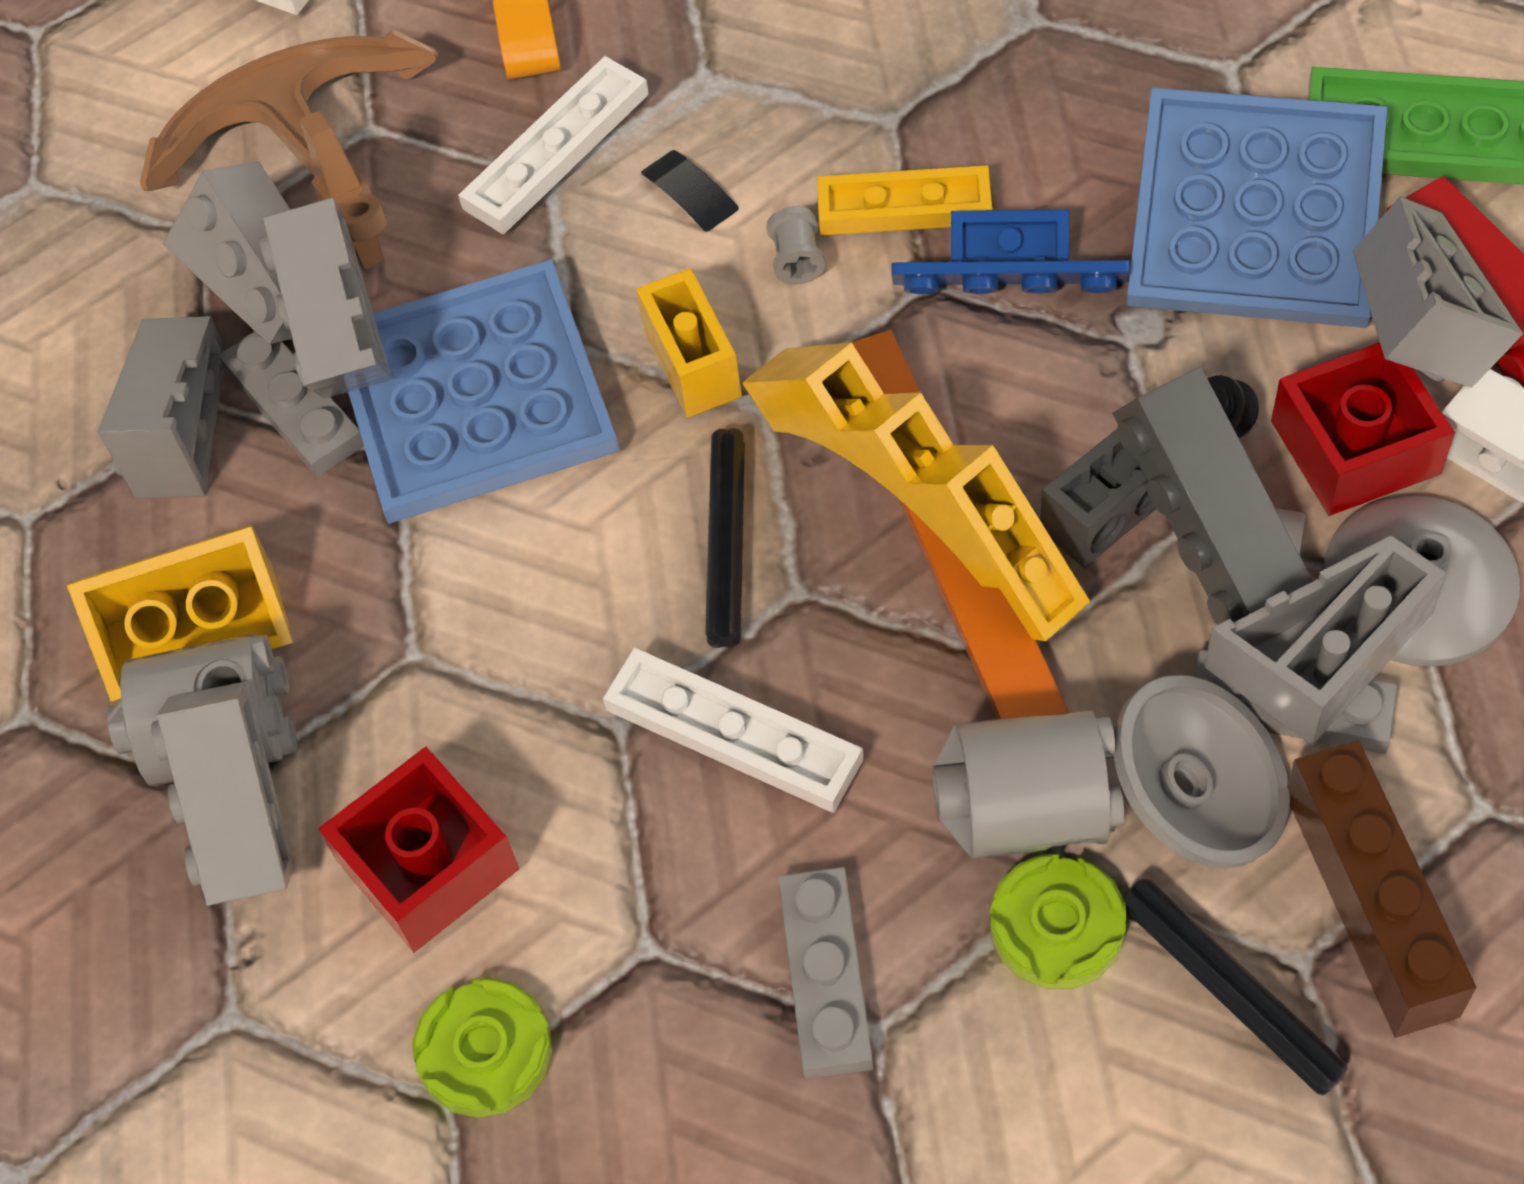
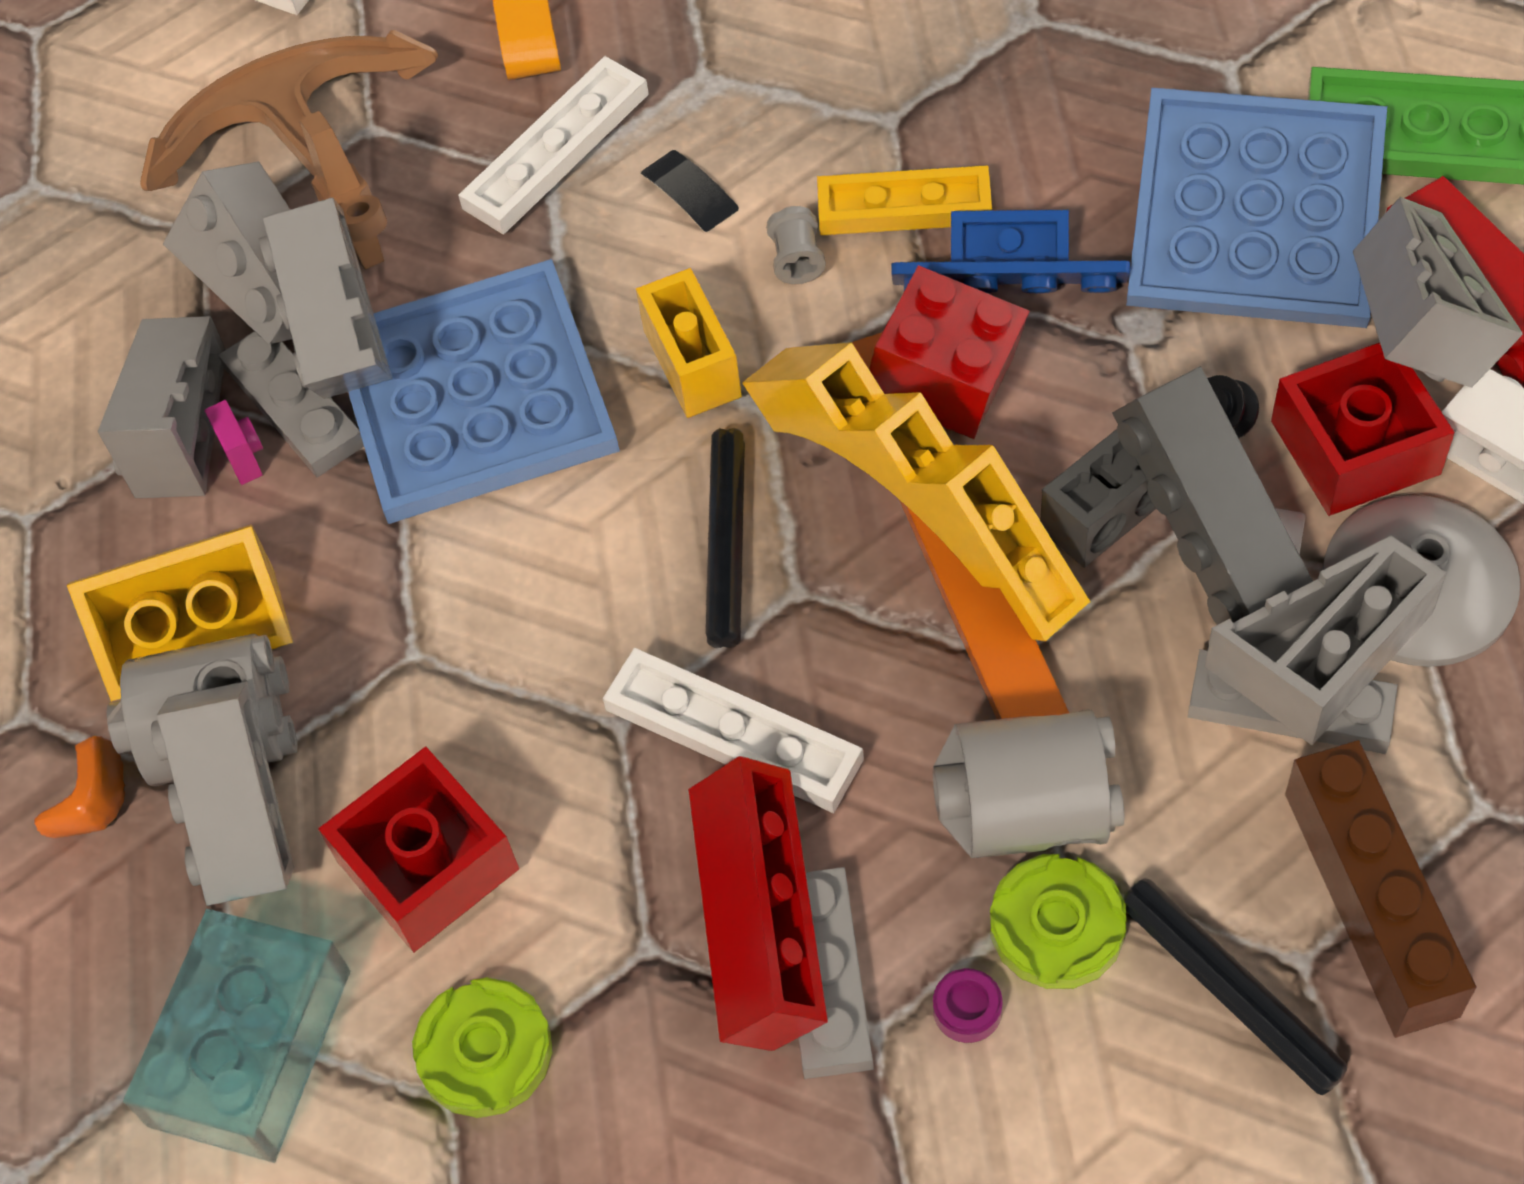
(95, 797): none -> orange hair
(237, 440): none -> dark pink plate
(238, 1035): none -> clear light blue brick
(756, 906): none -> red brick
(948, 347): none -> red brick
(967, 1005): none -> magenta tile
(1201, 771): light grey dish -> none

